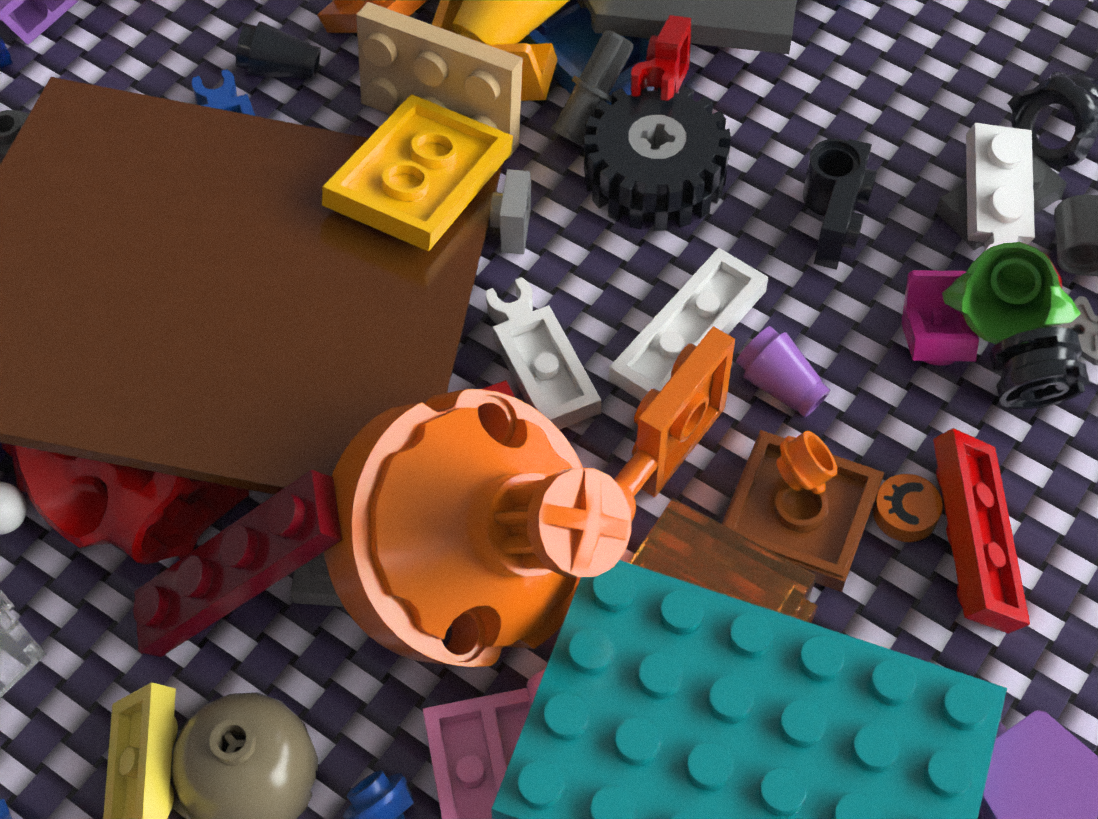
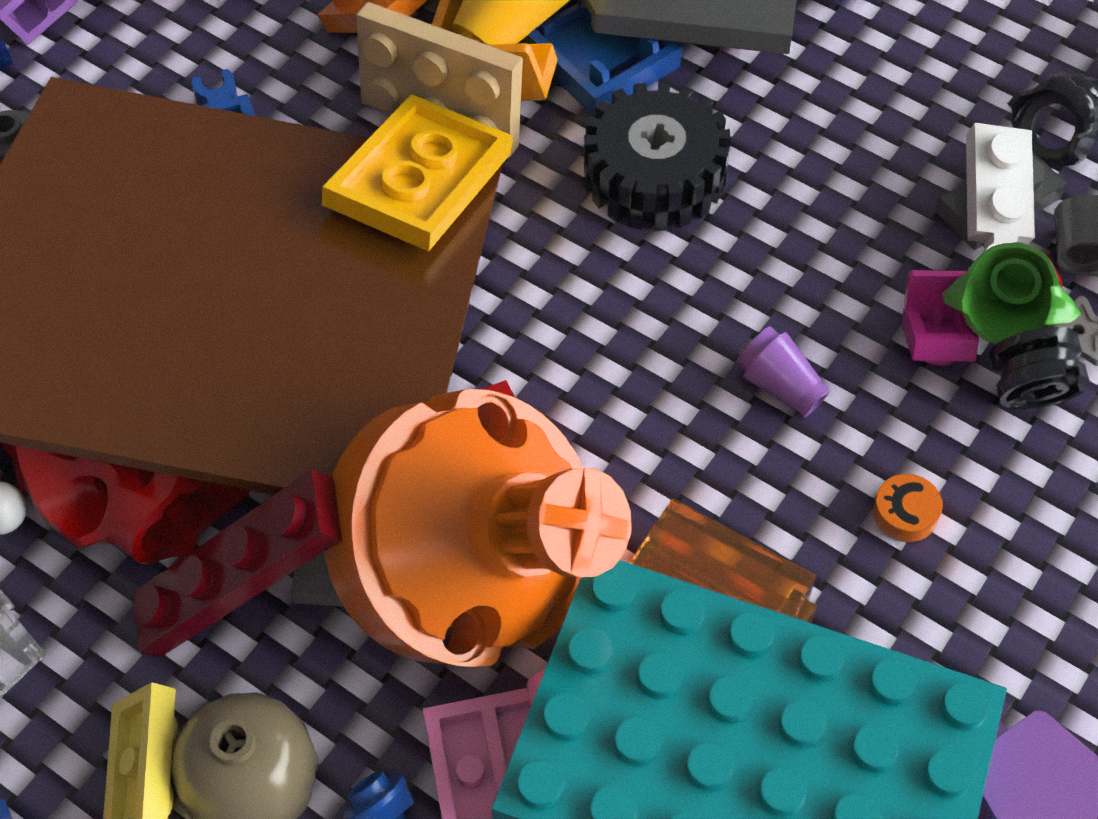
(275, 53): black cone -> none
(512, 211): light grey plate -> none
(542, 359): white plate -> none
(593, 85): dark grey axle -> none
(665, 60): red plate -> none
(678, 415): orange plate -> none
(714, 296): white plate -> none
(802, 526): dark orange plate -> none
(806, 462): orange plate -> none
(832, 187): black plate -> none
(980, 532): red plate -> none

